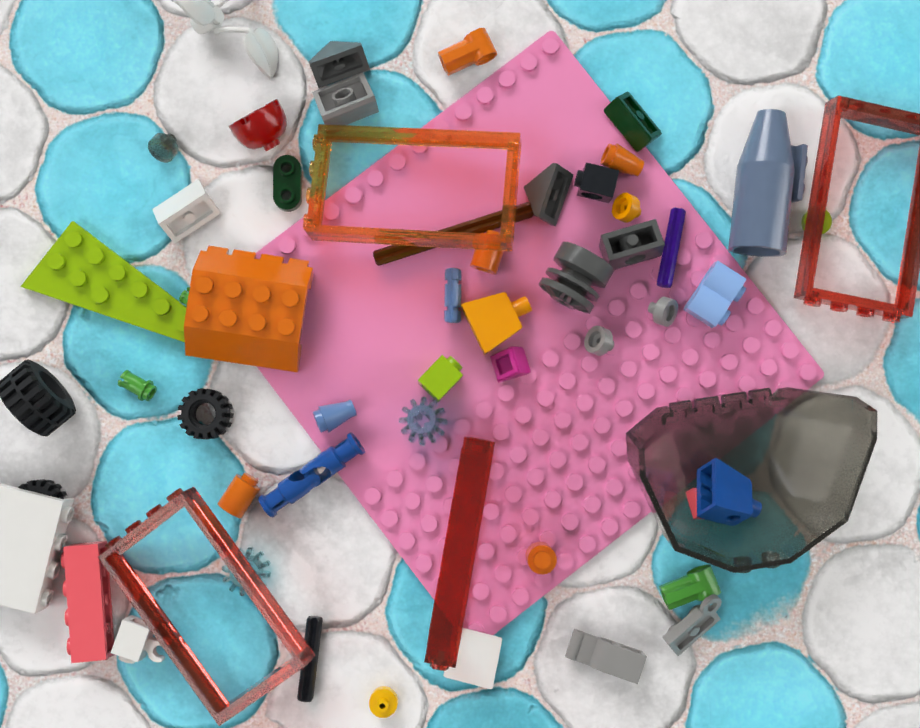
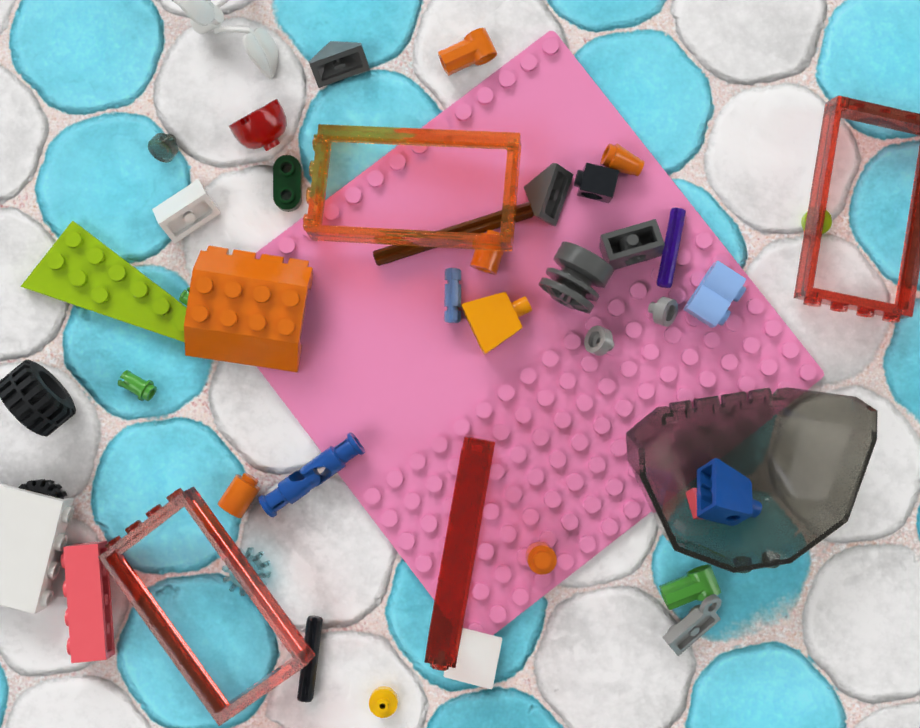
(135, 641): white brick -> none
(189, 409): black tyre -> none
(333, 415): medium blue cone -> none
(346, 101): light grey slope -> none
(430, 427): clear light blue gear -> none
(441, 377): lime brick -> none
(510, 364): dark pink slope -> none
(606, 656): light grey piece -> none
(626, 207): light orange tile -> none
(632, 121): dark green slope -> none
(766, 184): sand blue piece -> none

